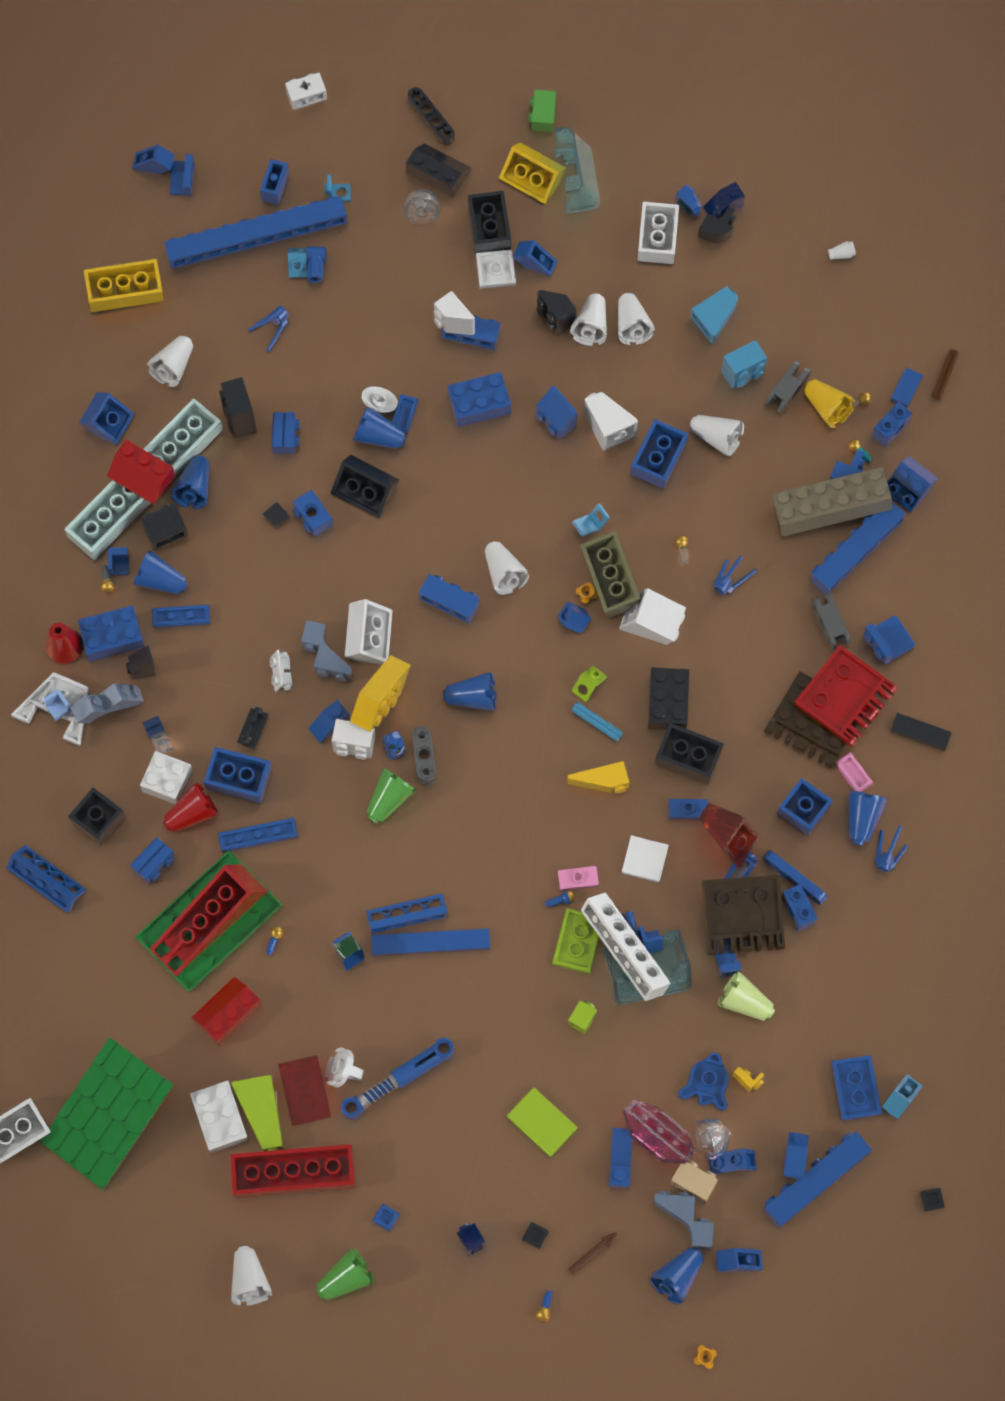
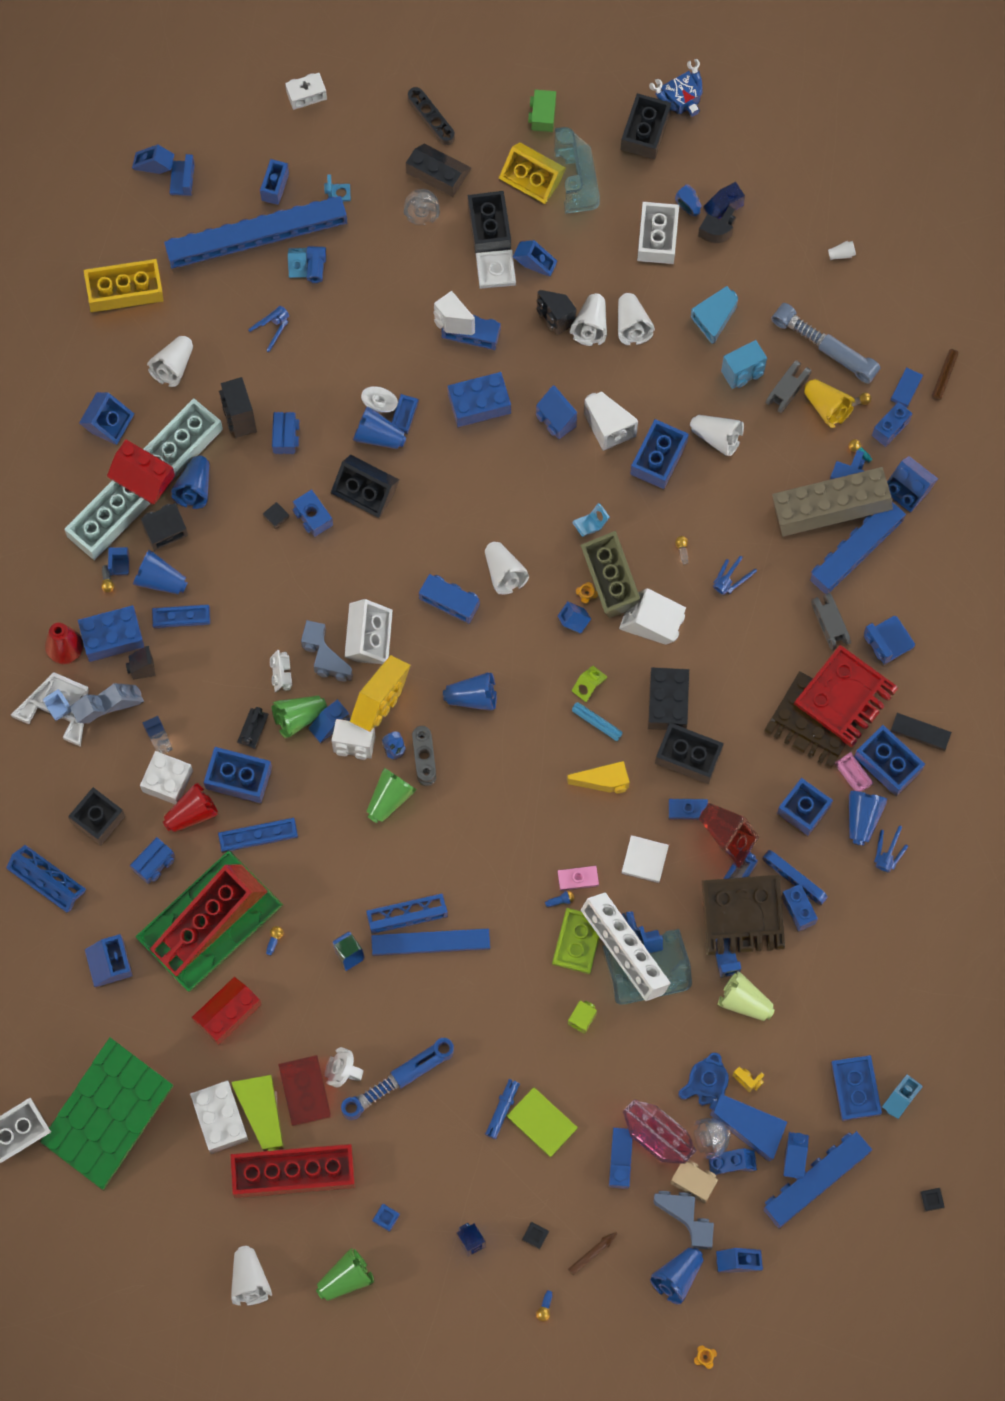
(108, 961): none -> blue slope
(296, 713): none -> bright green cone
(500, 1113): none -> blue pin
(645, 126): none -> black brick
(682, 91): none -> blue torso
(752, 1126): none -> blue slope
(864, 368): none -> sand blue piece
(889, 760): none -> blue brick

